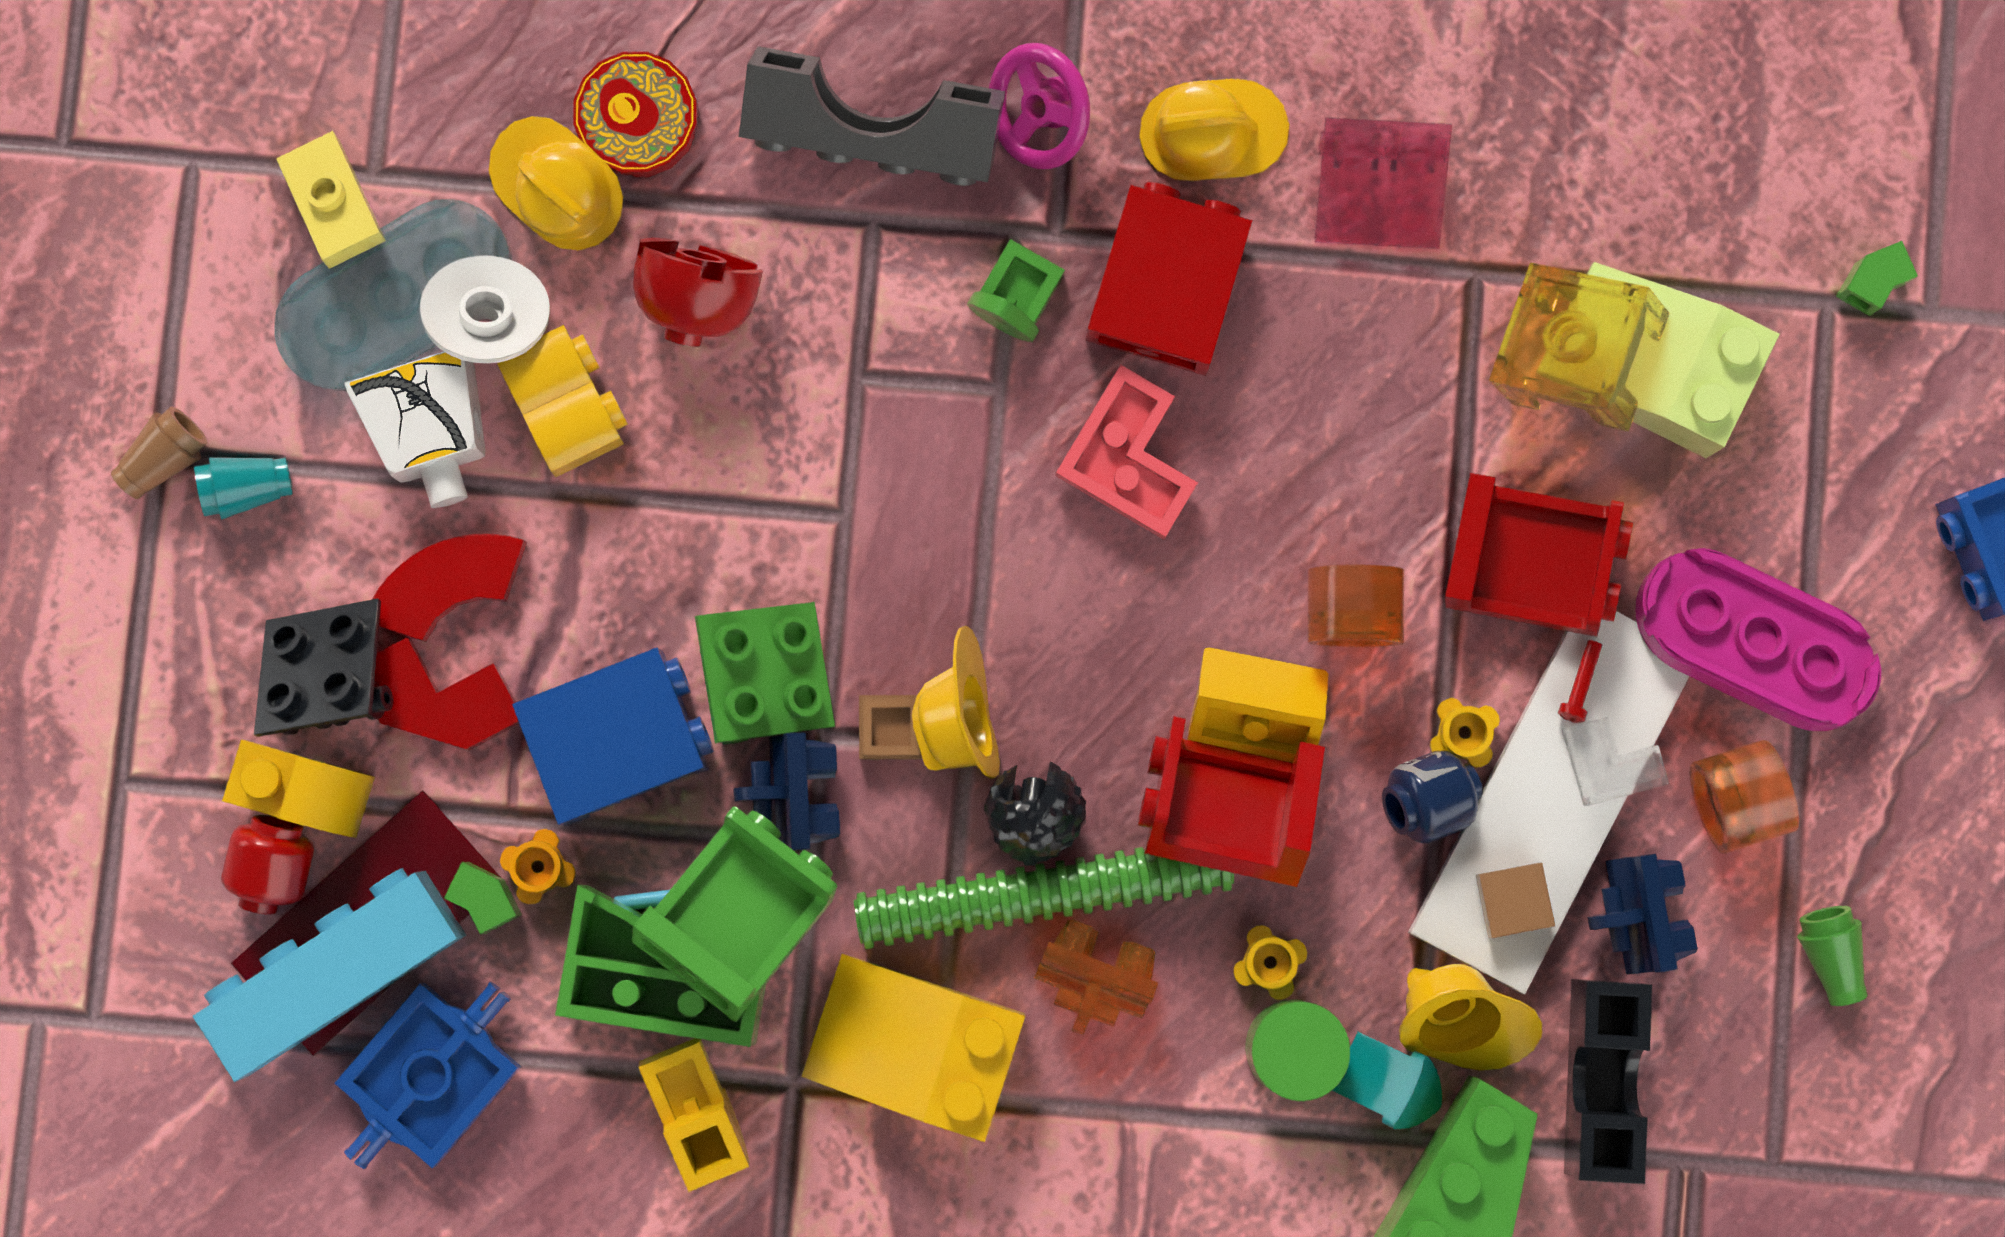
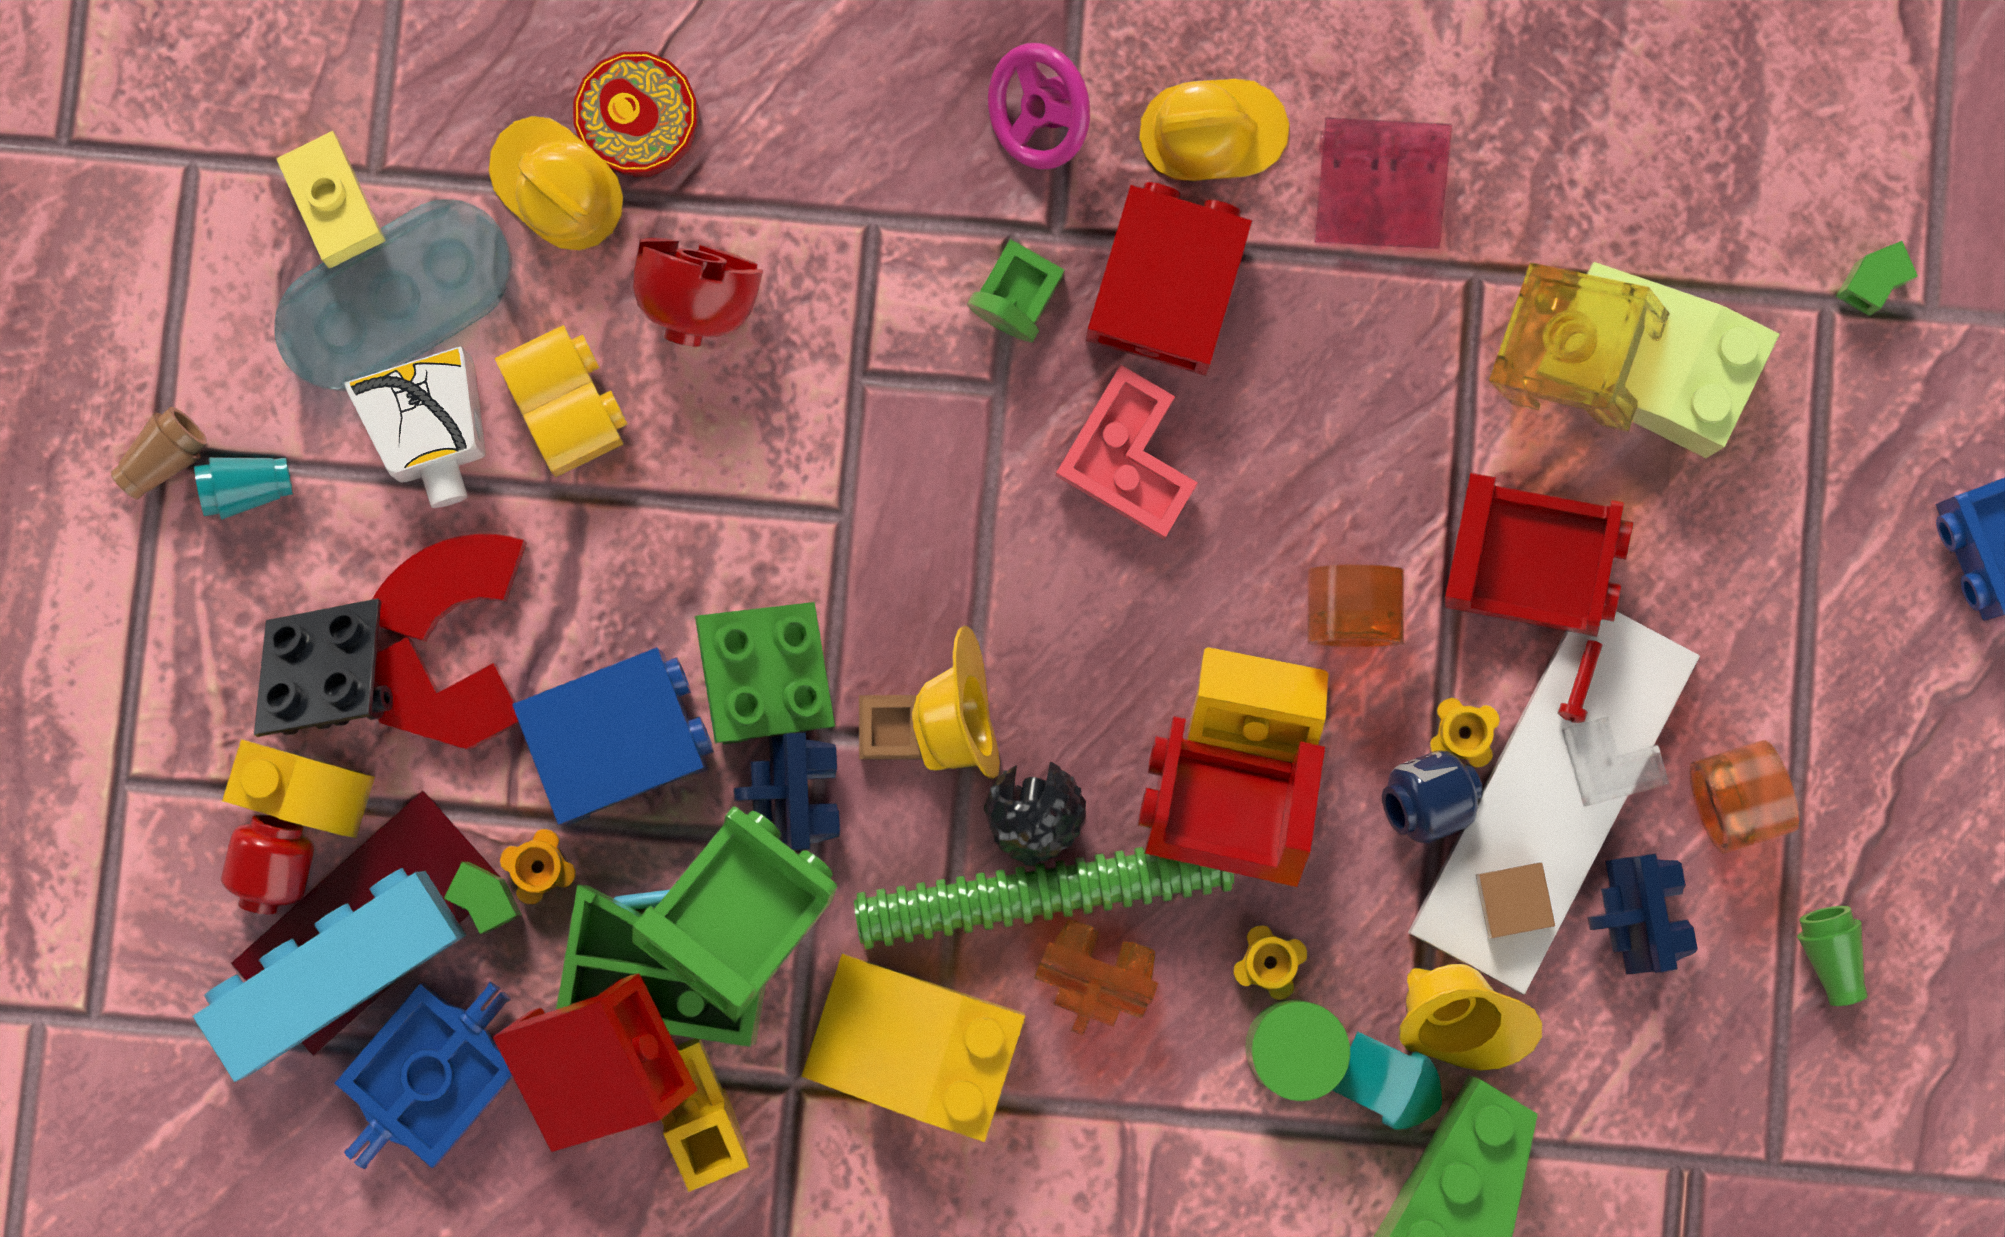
(481, 290): white dish -> none
(596, 1065): none -> red panel
(794, 106): dark grey arch -> none
(1602, 1109): black arch -> none
(1758, 639): dark pink tile -> none

